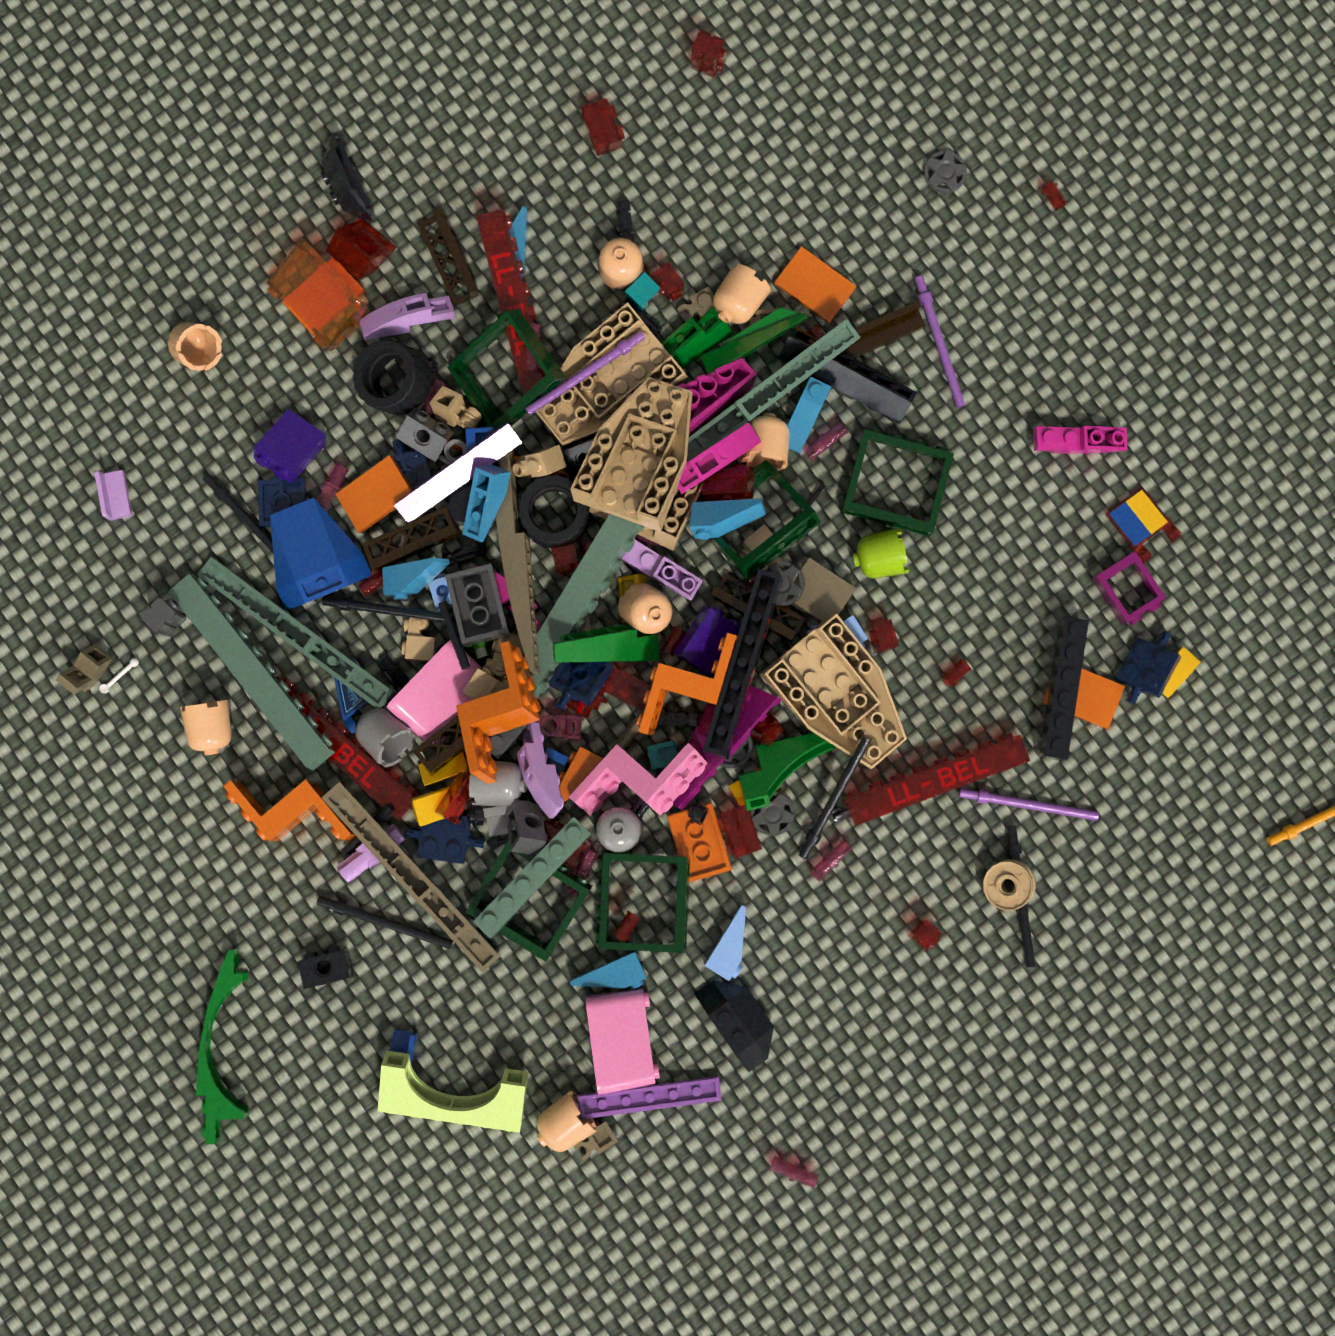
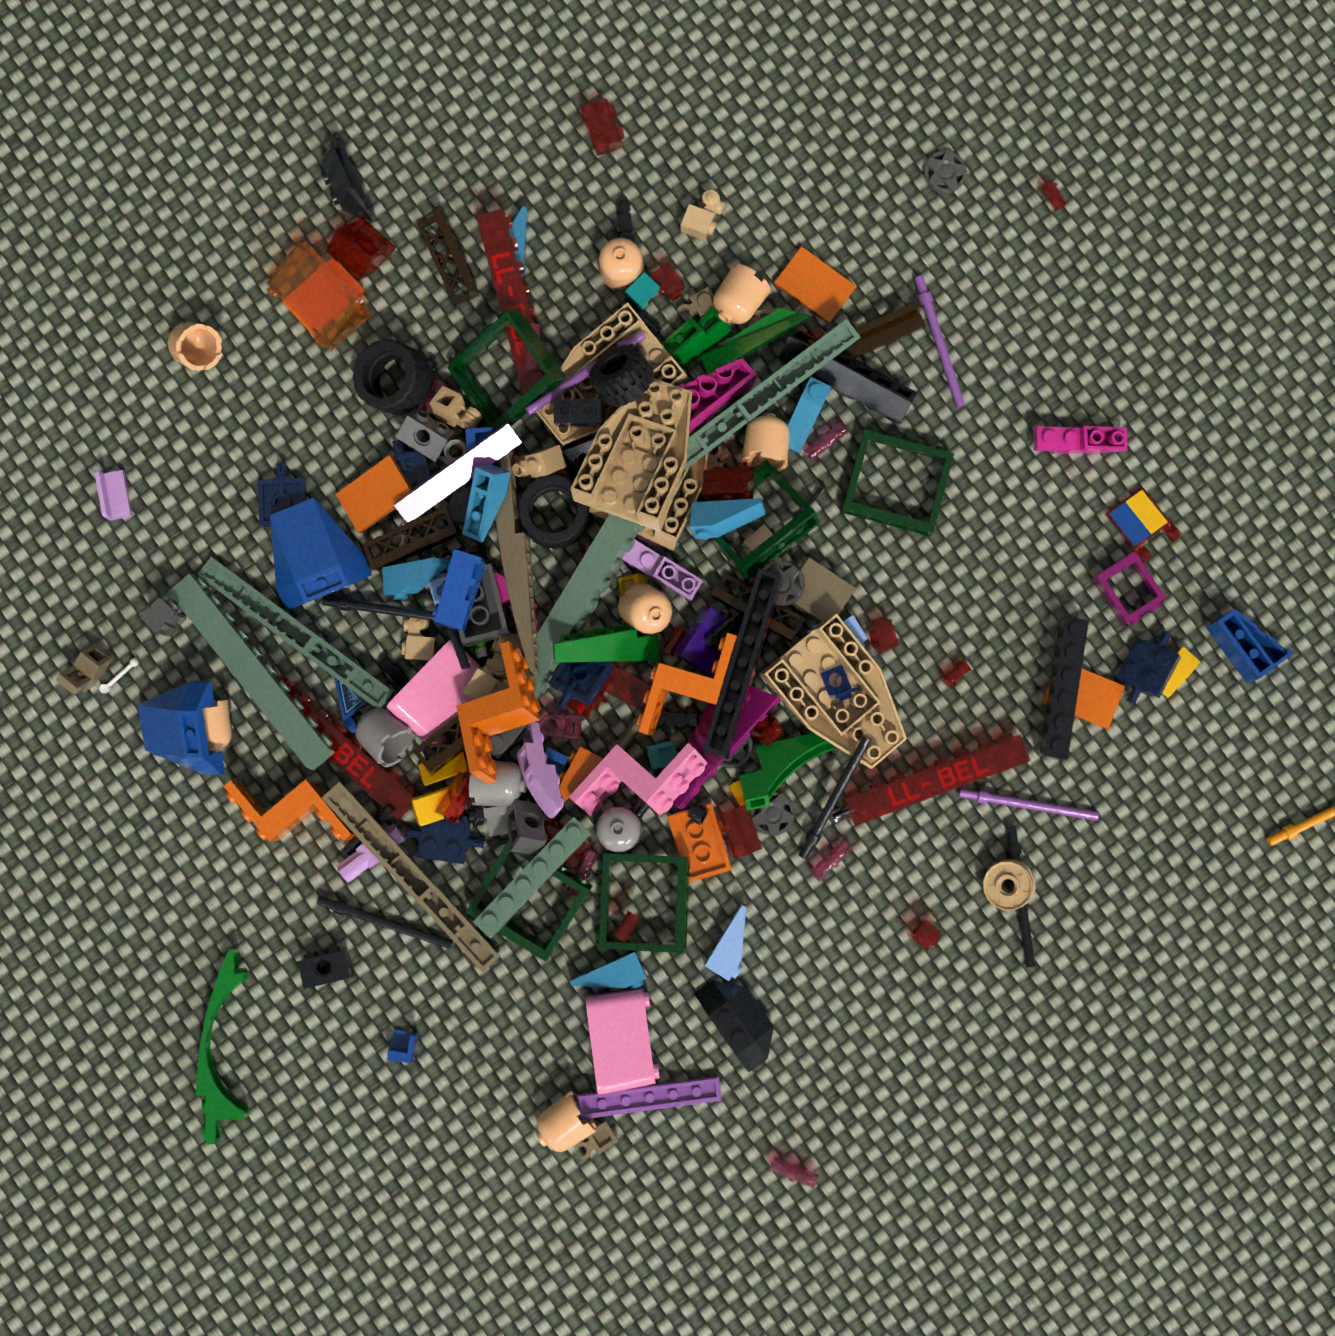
(176, 727): none -> blue wedge
(223, 494): black bar -> none
(289, 446): dark purple brick -> none
(332, 485): clear pink axle -> none
(372, 583): clear red pin -> none
(405, 312): lavender slope -> none
(408, 1095): yellowish green arch -> none
(459, 590): none -> blue wedge
(565, 559): clear red brick -> none
(579, 413): none -> black brick
(621, 375): none -> black tyre
(700, 221): none -> tan brick
(708, 54): clear red brick -> none
(718, 456): dark pink slope -> none
(727, 627): none -> black axle
(841, 692): none -> clear blue bracket
(881, 554): lime cylinder -> none
(1247, 646): none -> blue wedge

